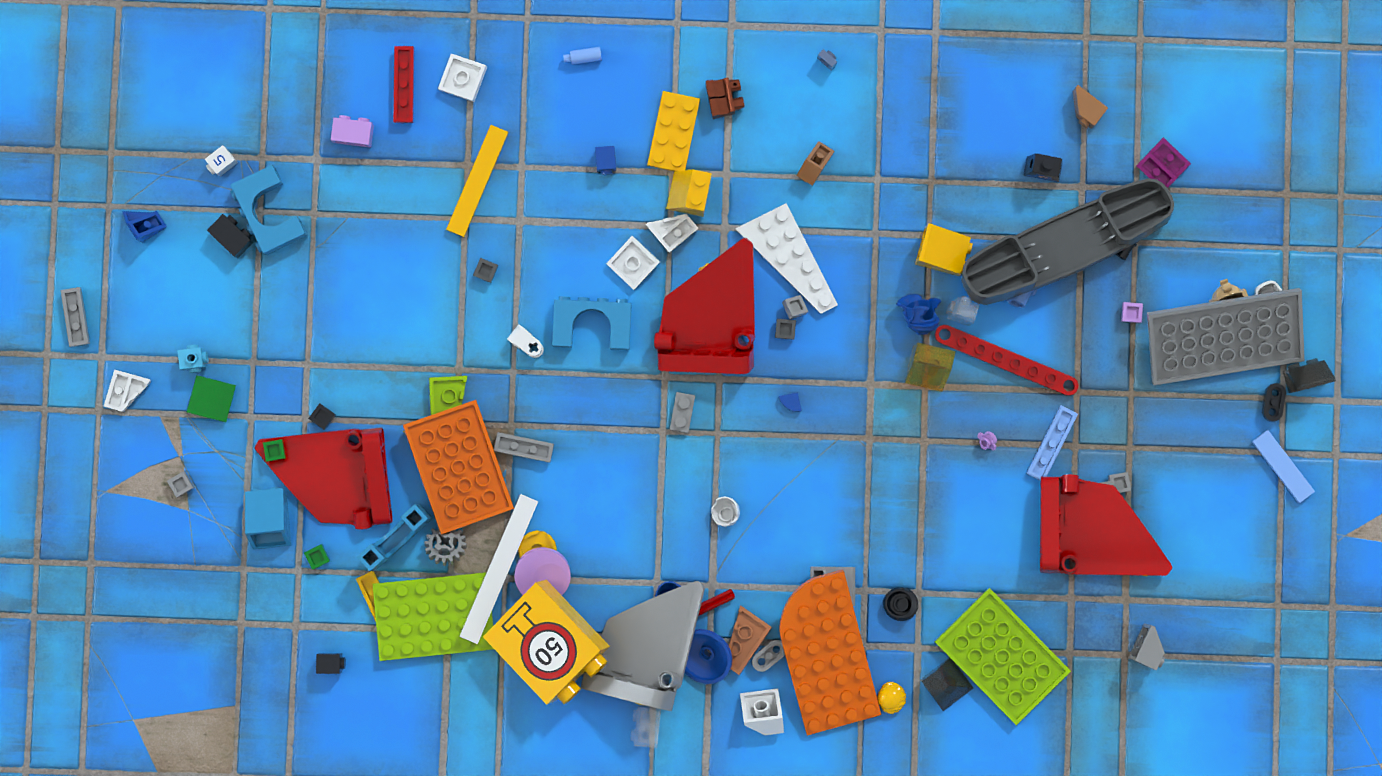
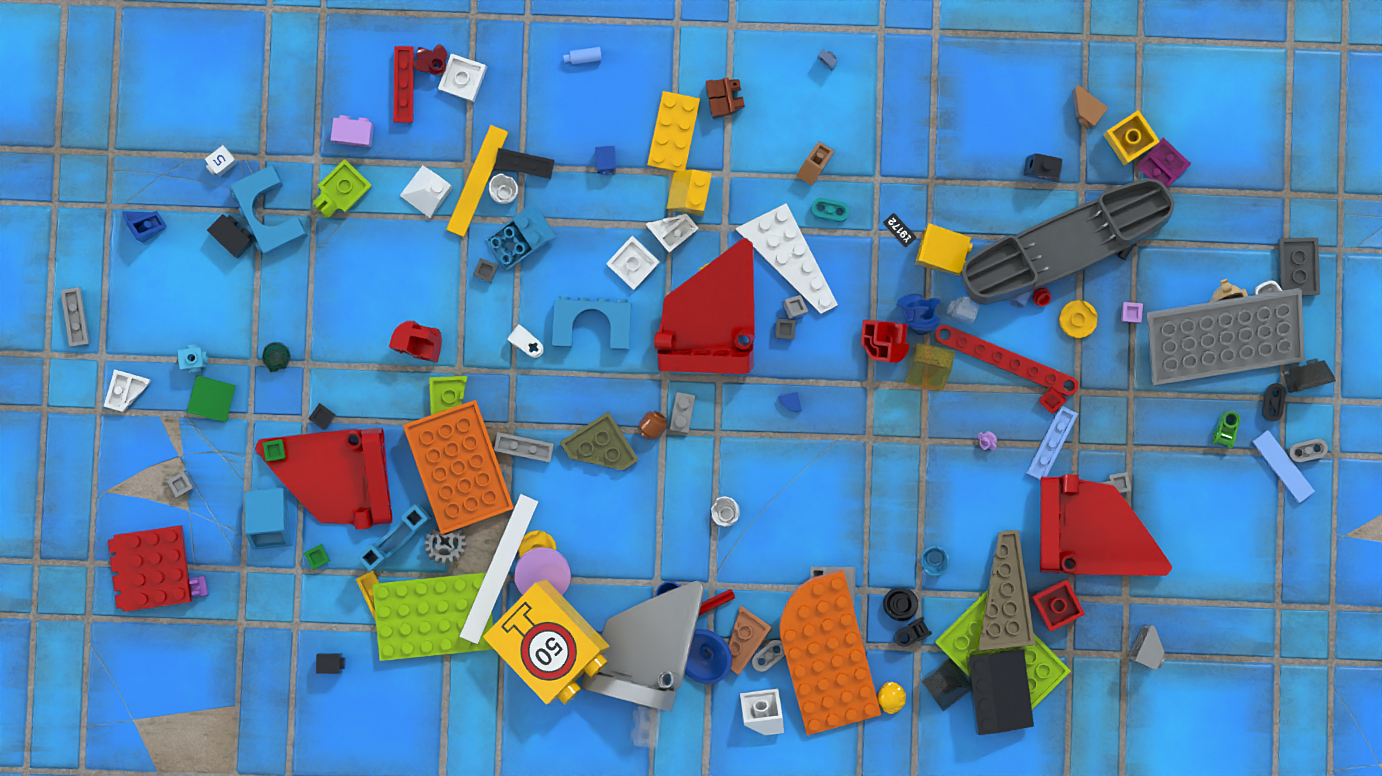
(150, 568): none -> red hinge
(198, 586): none -> medium lavender tile
(276, 356): none -> clear green hair
(340, 190): none -> lime plate
(417, 341): none -> red brick
(426, 191): none -> white slope
(428, 60): none -> dark red plate
(503, 189): none -> white hair
(521, 237): none -> dark azure slope
(524, 163): none -> black plate
(600, 444): none -> olive plate
(652, 425): none -> dark orange head
(830, 208): none -> teal plate
(884, 340): none -> red brick
(899, 230): none -> black sticker
(913, 632): none -> black piece
(935, 560): none -> dark azure hair
(1000, 691): none -> black slope
(1007, 608): none -> dark tan wing
(1041, 297): none -> red plate
(1052, 400): none -> red plate
(1057, 605): none -> red brick
(1078, 319): none -> yellow tile
(1131, 137): none -> yellow brick
(1226, 430): none -> bright green piece
(1299, 265): none -> dark grey plate
(1306, 450): none -> light grey plate

